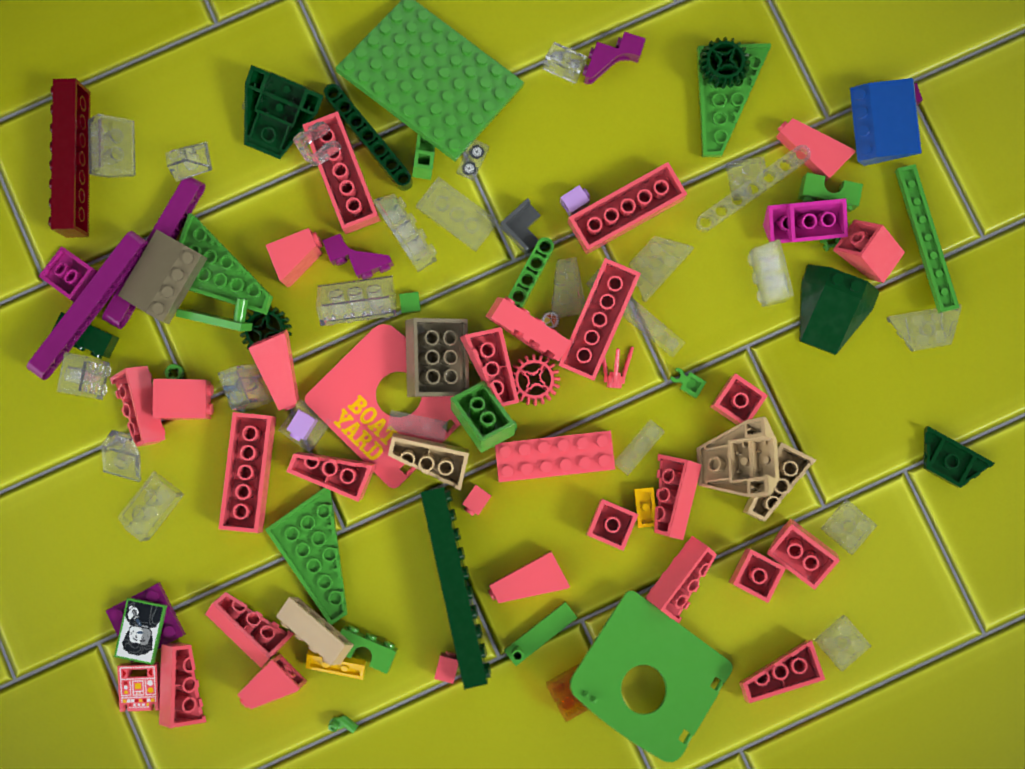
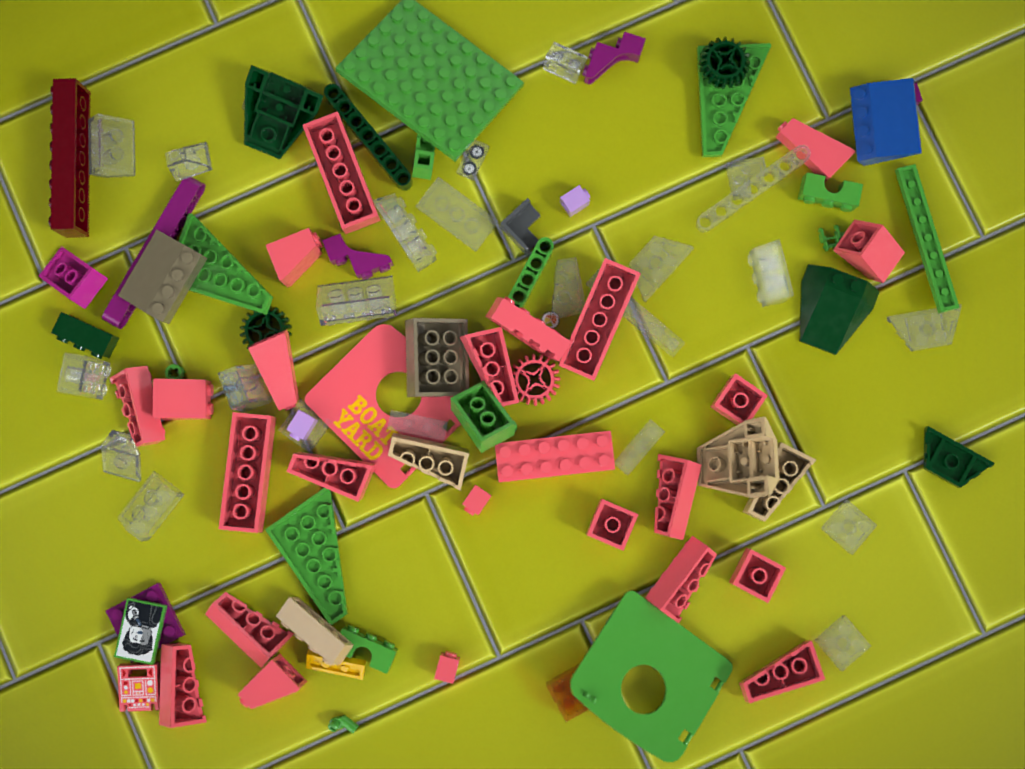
(87, 305): magenta beam -> none
(237, 323): bright green piece -> none
(305, 138): clear piece -> none
(410, 302): bright green tile -> none
(455, 588): dark green brick -> none
(532, 579): coral slope -> none
(540, 633): bright green piece -> none
(615, 379): coral plant -> none
(627, 208): coral brick -> none
(645, 507): yellow plate -> none
(690, 384): bright green plate -> none
(803, 554): coral slope -> none
(806, 221): dark pink slope -> none

